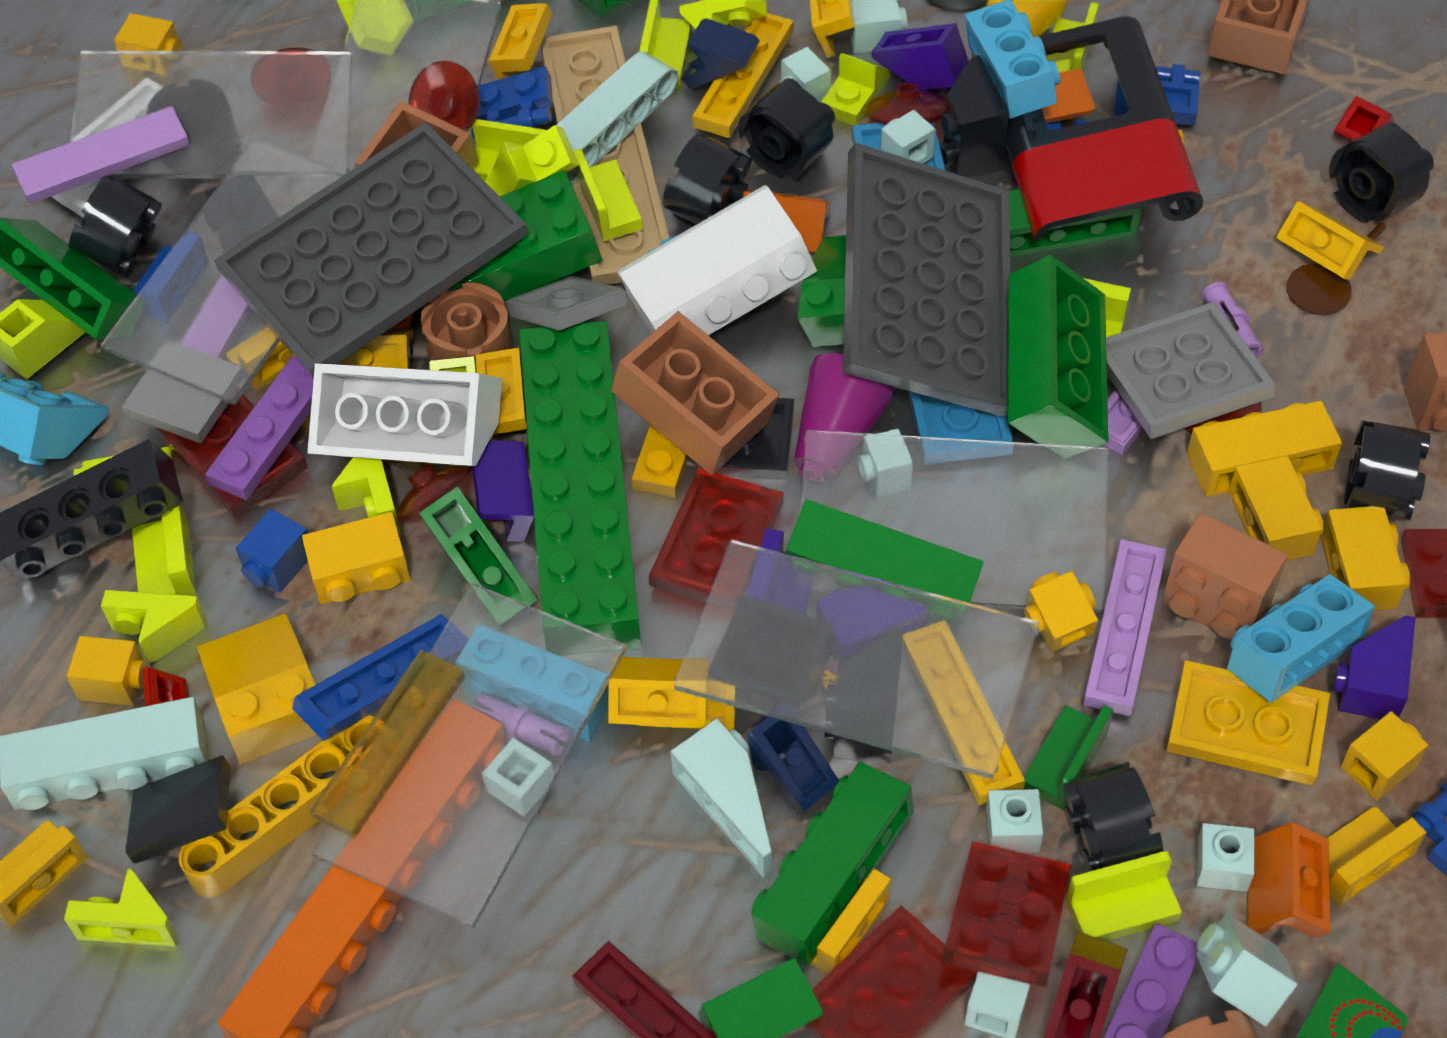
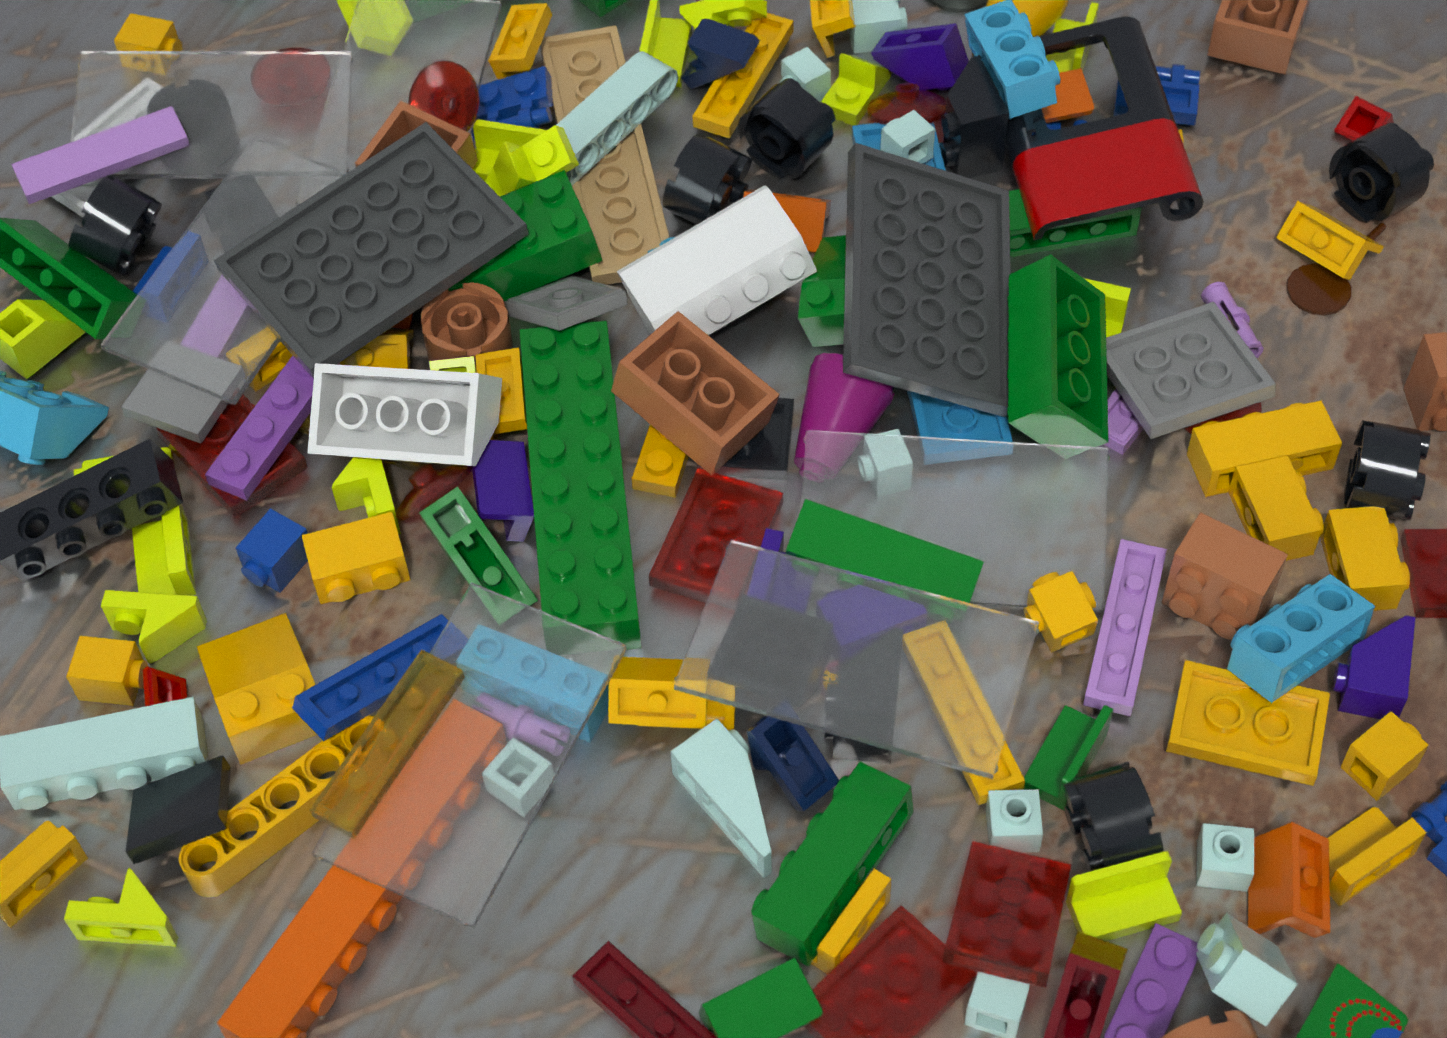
(608, 198): neon yellow panel -> none

